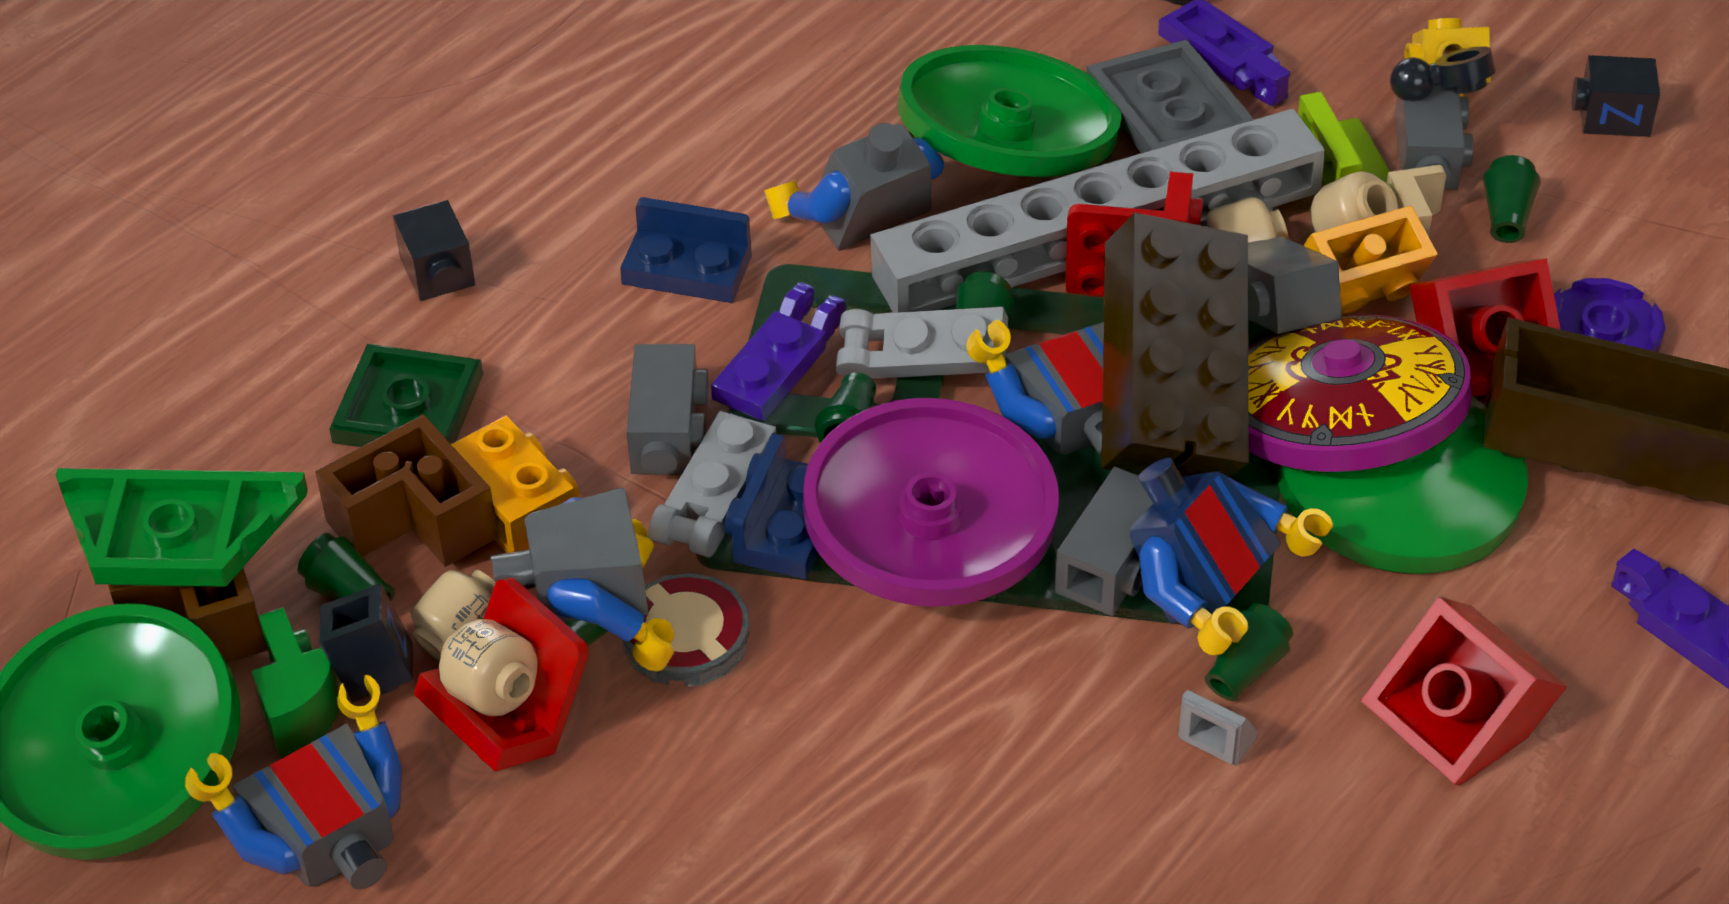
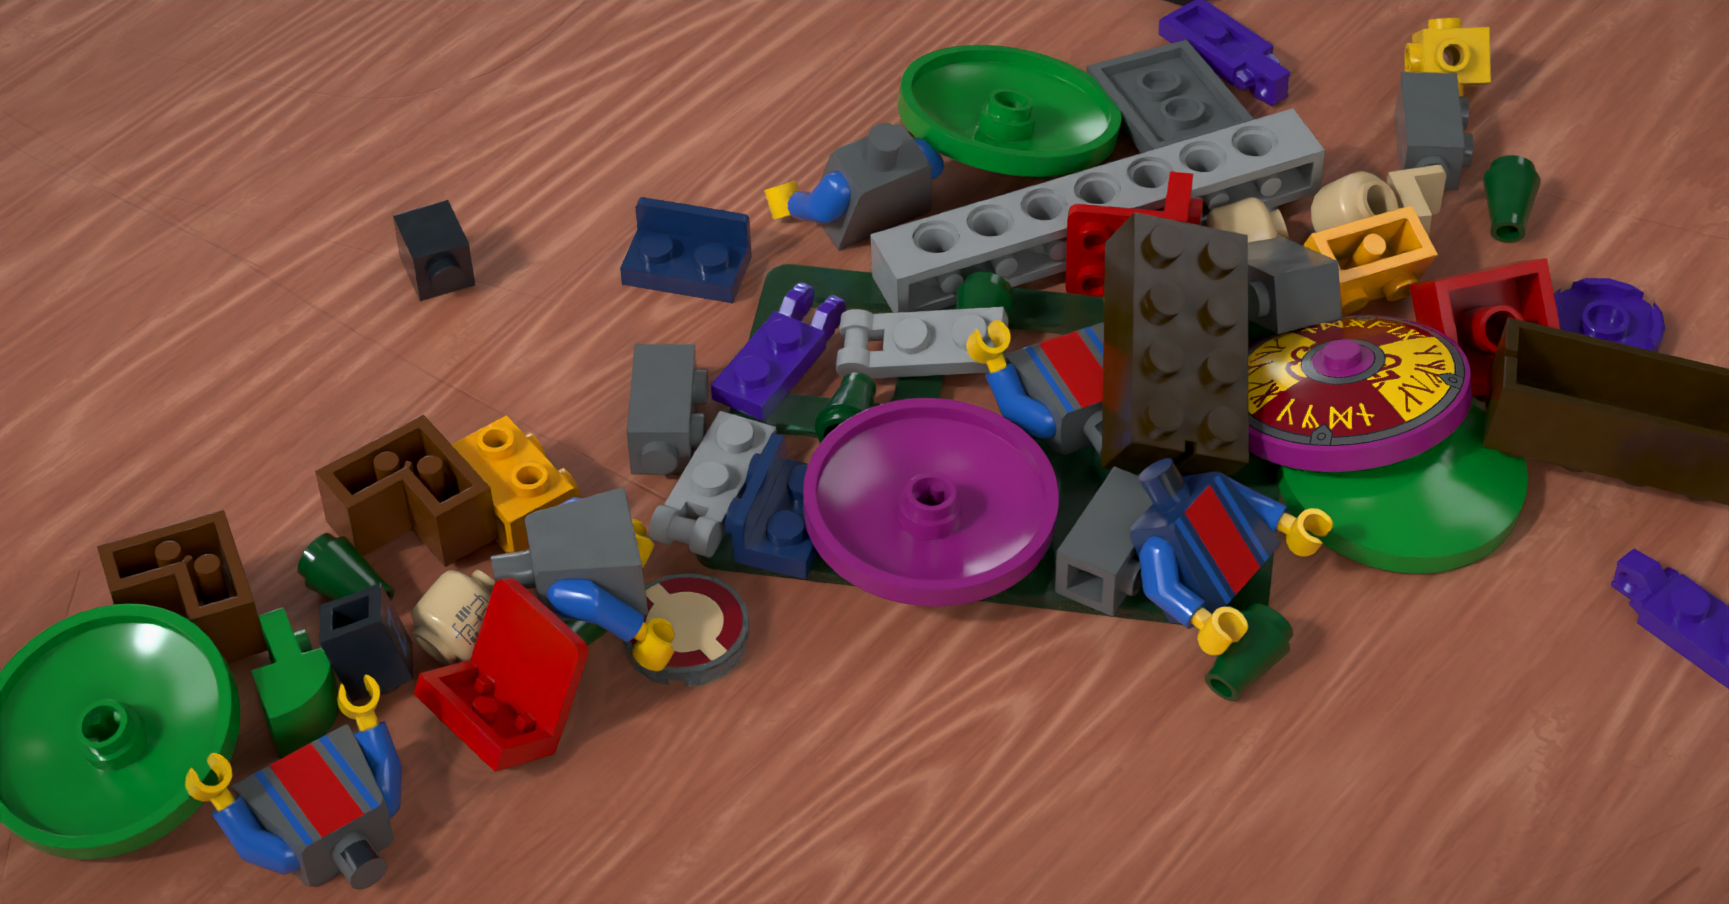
(175, 522): green wing -> none
(399, 386): dark green tile -> none
(485, 666): tan head -> none
(1215, 728): light grey slope -> none
(1345, 141): lime panel -> none
(1462, 69): black plate -> none
(1462, 691): red slope -> none
(1617, 95): black brick -> none

